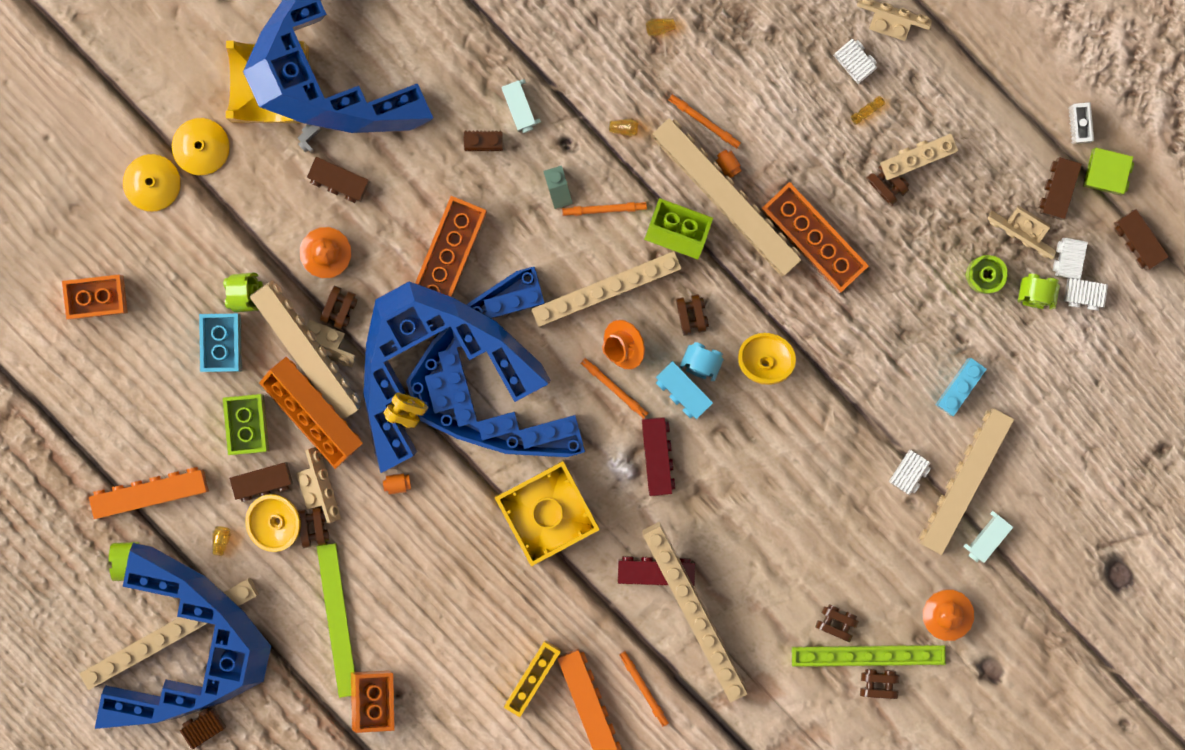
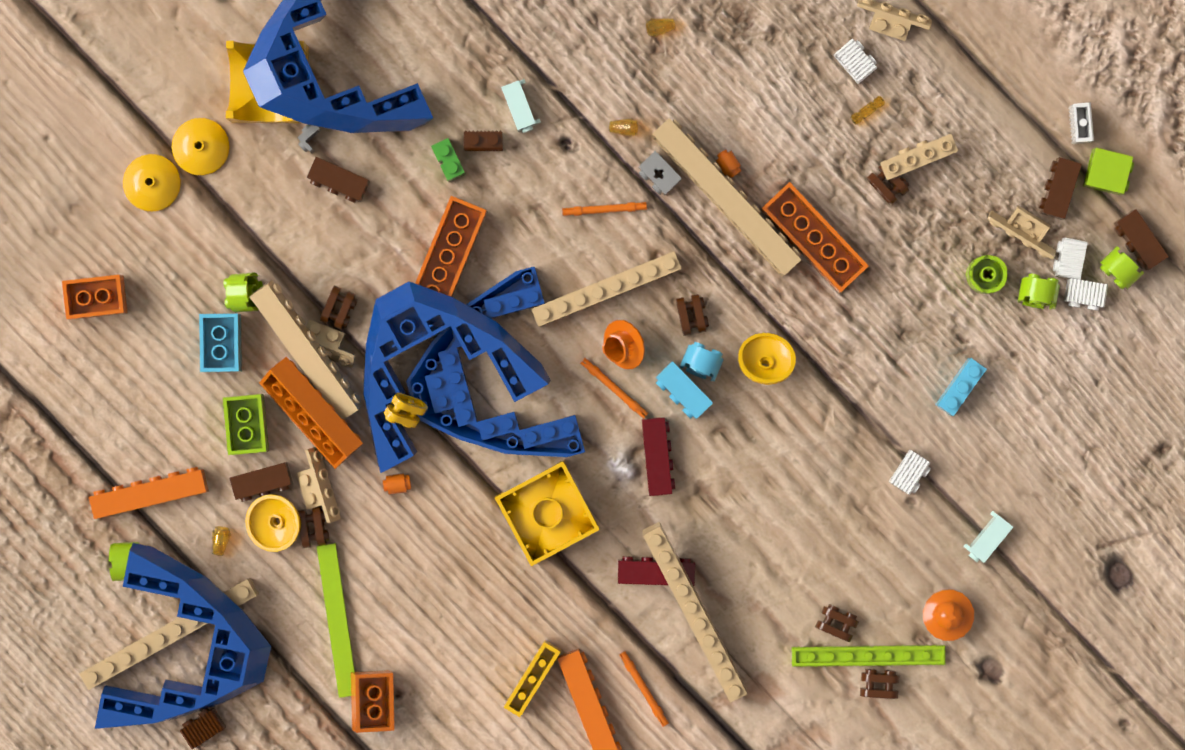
(325, 252): orange helmet -> none
(451, 165): none -> bright green piece
(558, 187): sand green slope -> none
(657, 163): none -> light grey brick
(678, 228): lime brick -> none
(684, 107): orange piece -> none
(966, 481): tan brick -> none
(1122, 268): none -> lime brick

